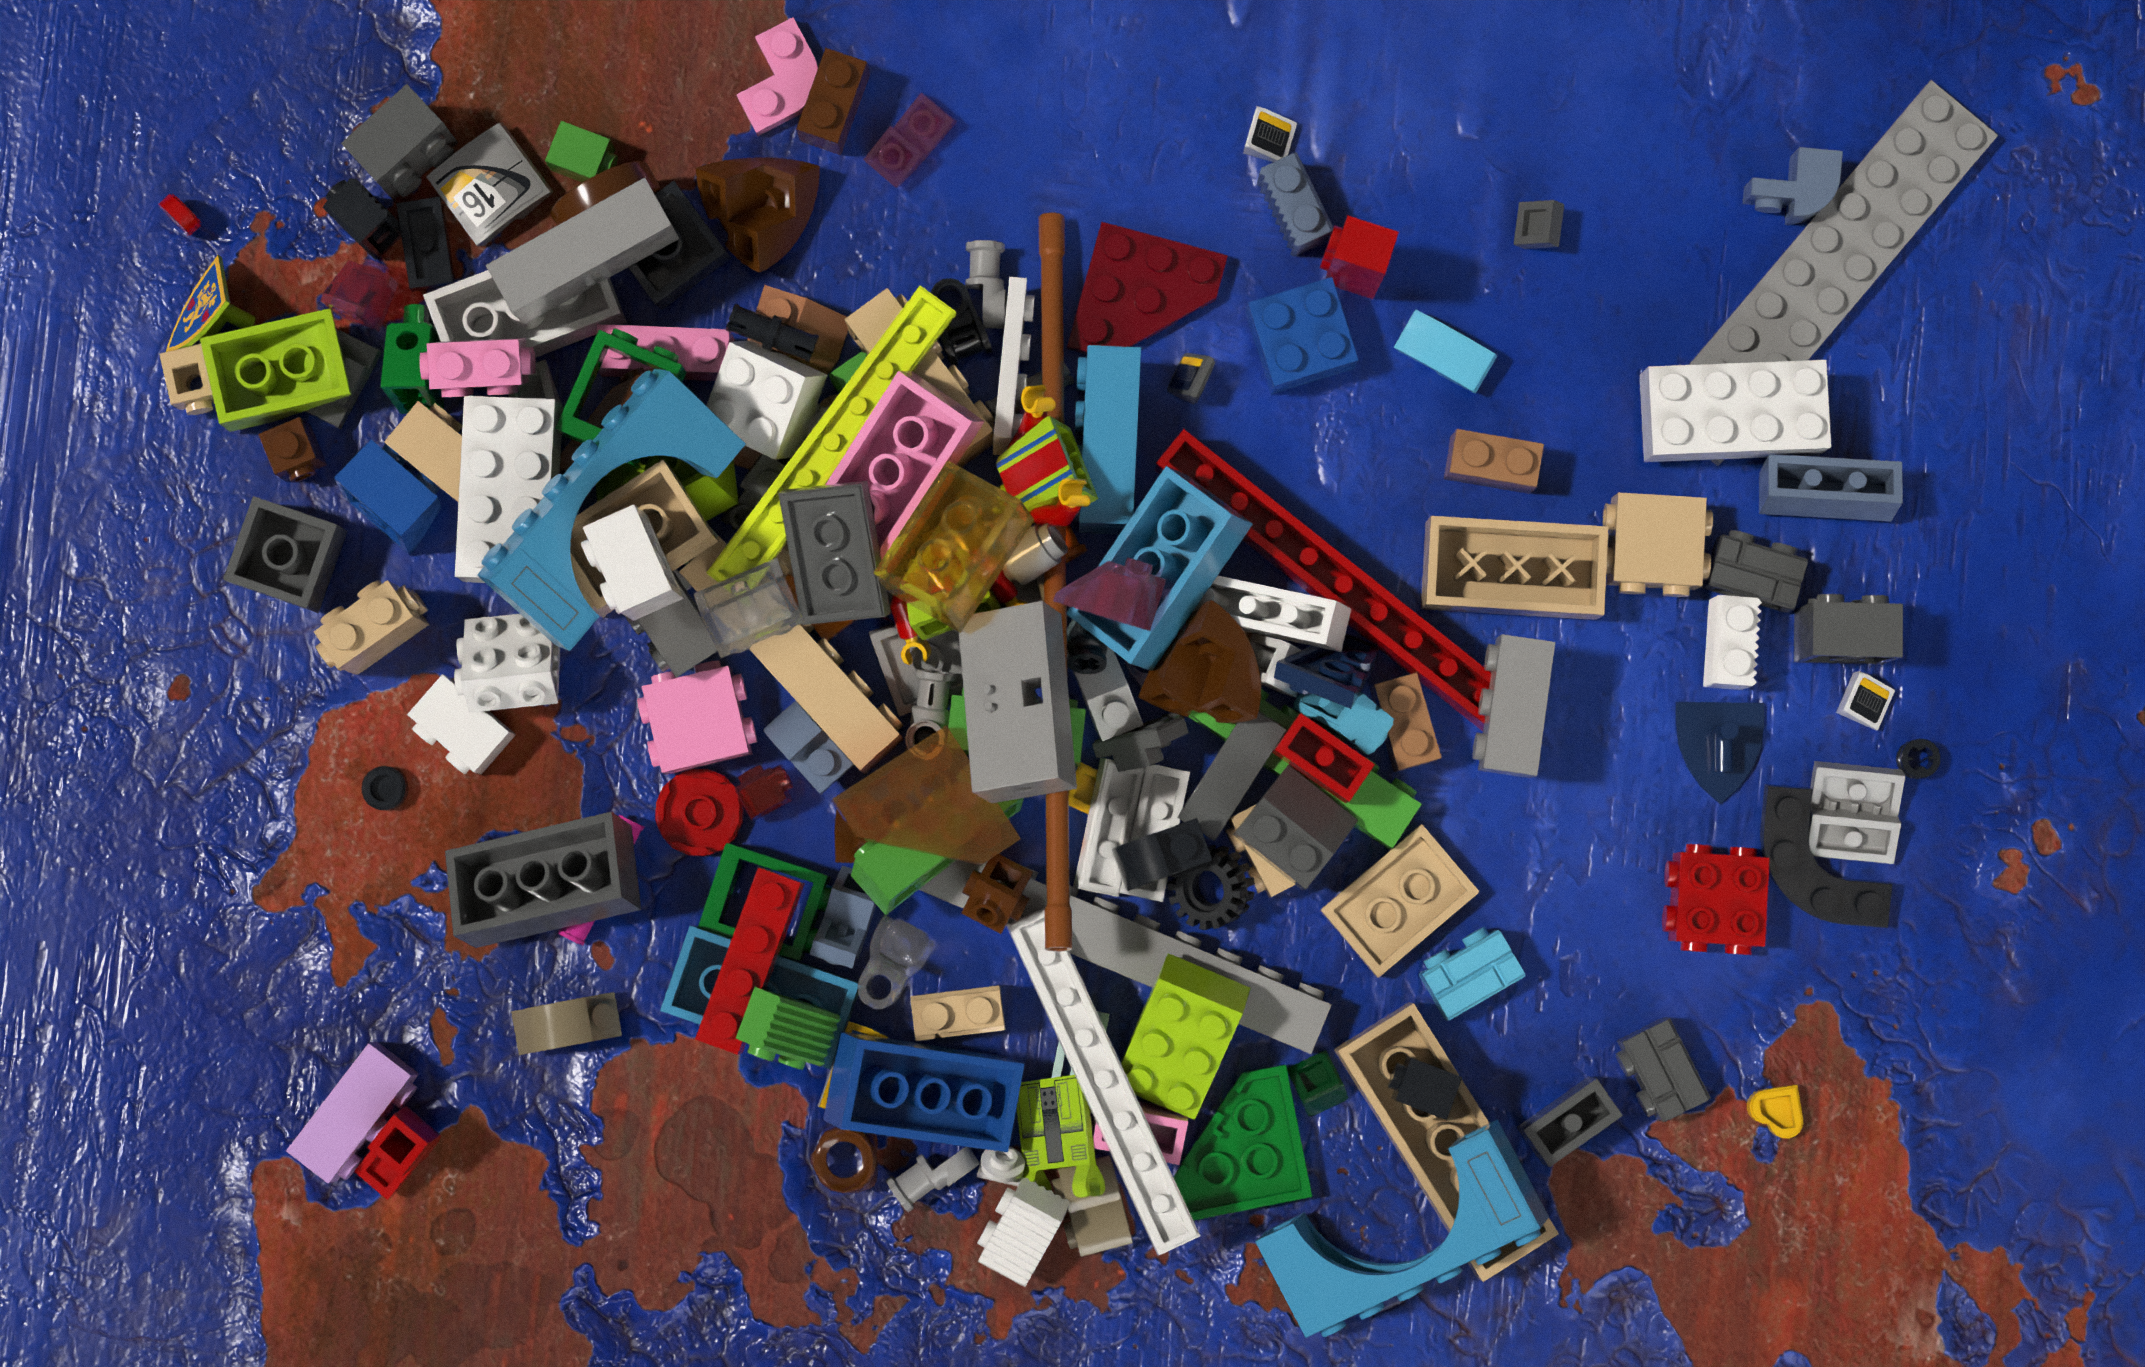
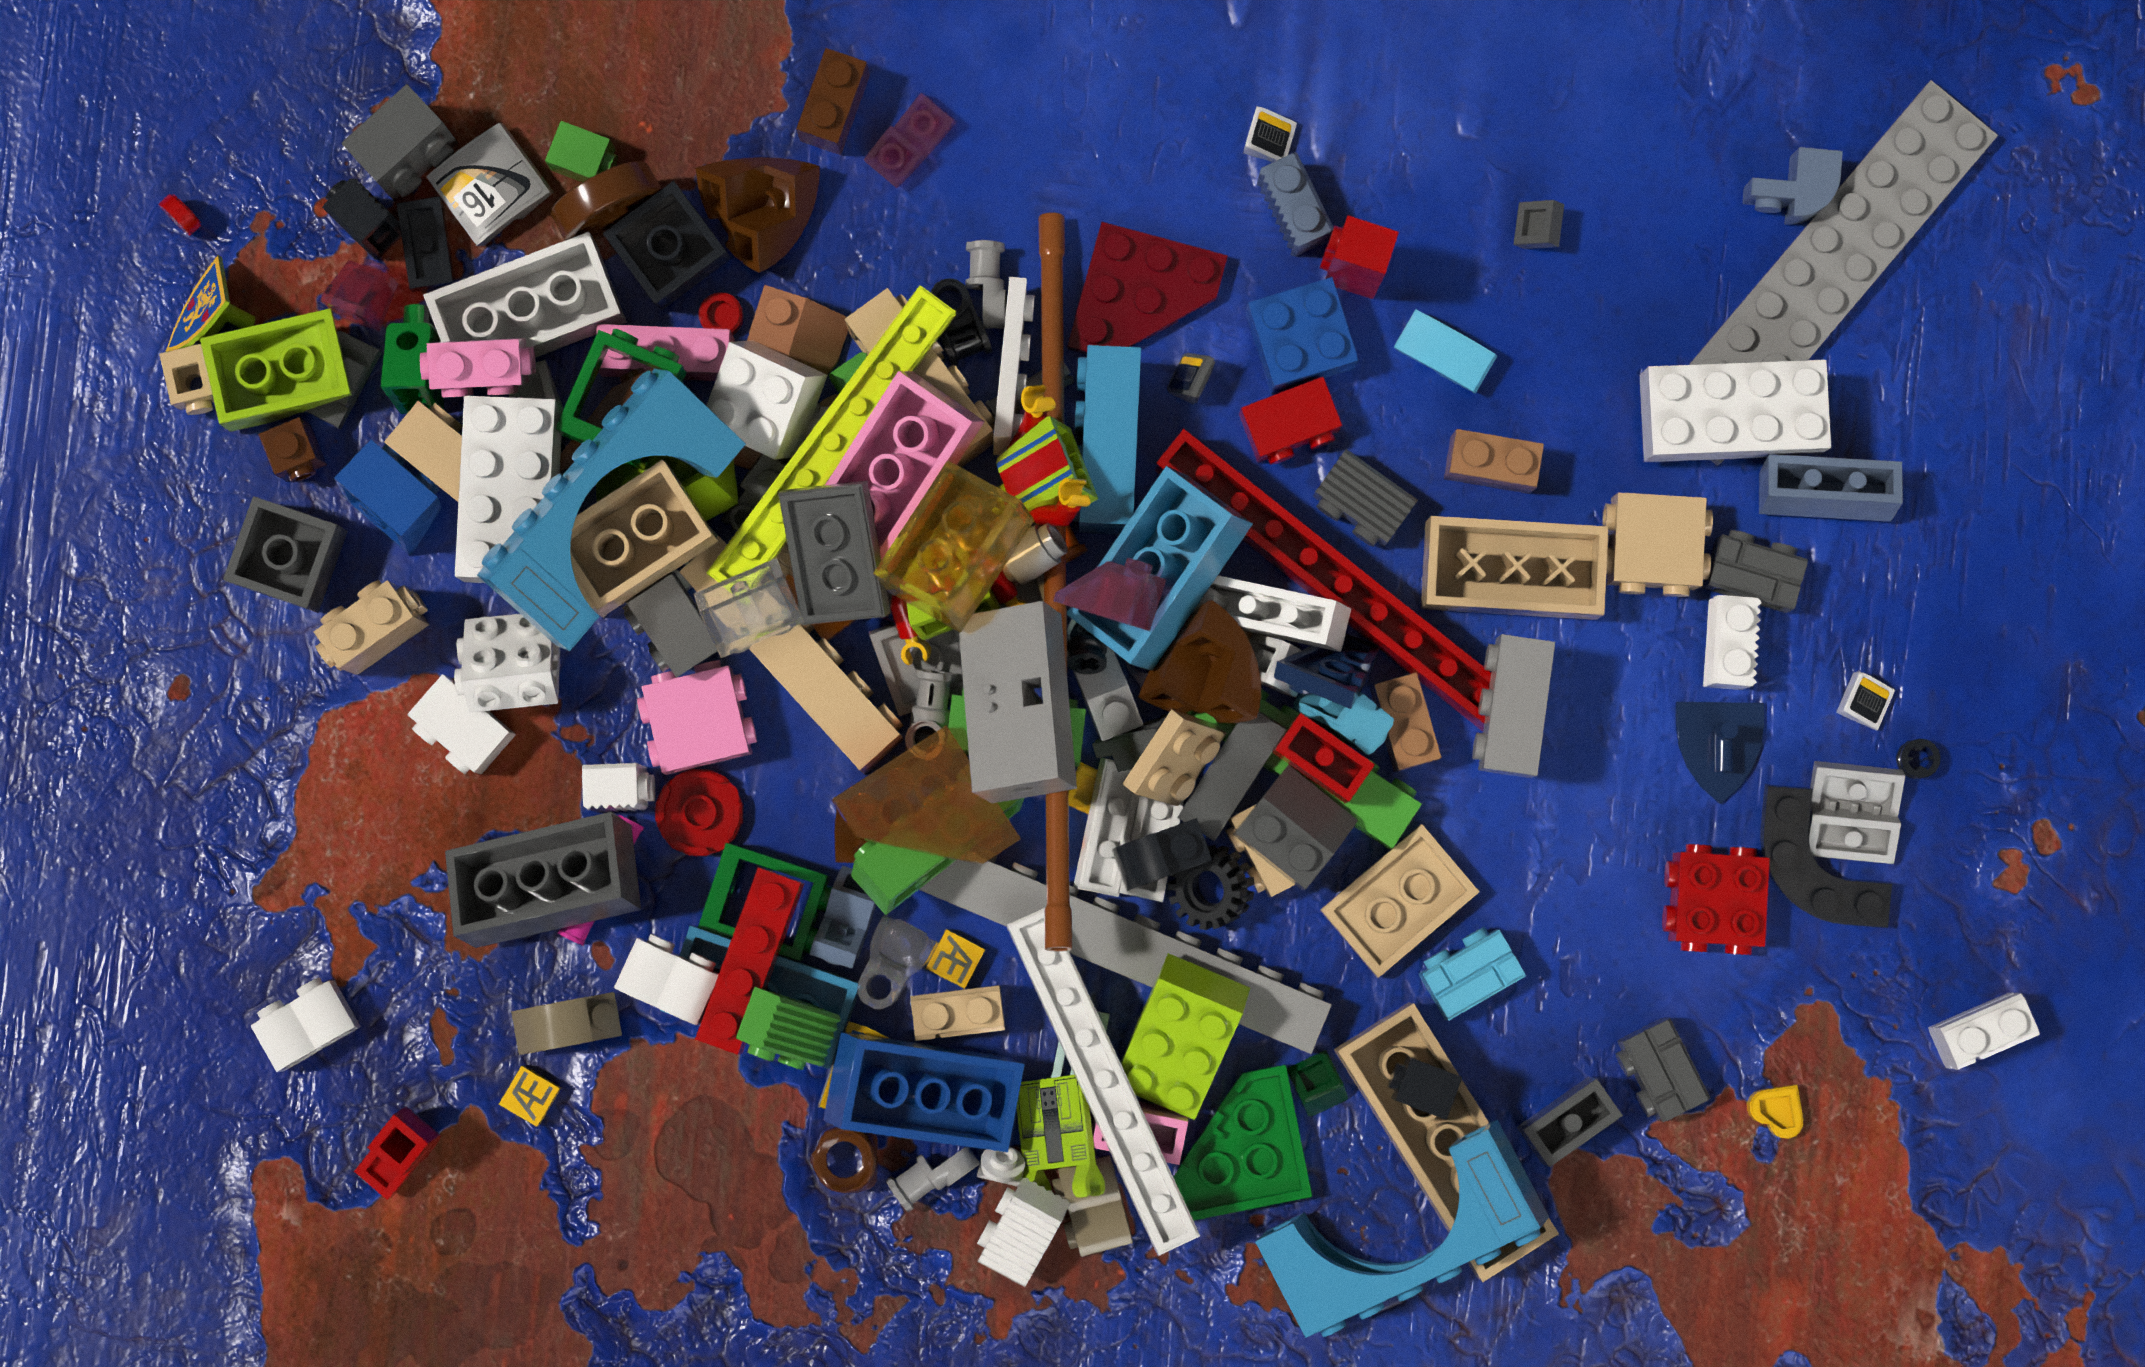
(305, 1024): none -> white brick
(354, 1113): lavender brick -> none
(384, 788): black tile -> none
(530, 1095): none -> yellow tile
(582, 251): light grey brick -> none
(617, 787): none -> white brick
(631, 562): white brick -> none
(667, 979): none -> white brick
(721, 312): none -> red tile
(764, 790): clear red plate -> none
(772, 332): black pin -> none
(786, 91): bright pink plate -> none
(808, 747): sand blue brick -> none
(955, 959): none -> yellow tile
(991, 899): reddish brown brick -> none
(1175, 758): none -> tan plate
(1290, 421): none -> red brick
(1363, 499): none -> dark grey brick
(1848, 631): dark grey brick -> none
(1983, 1030): none -> white brick

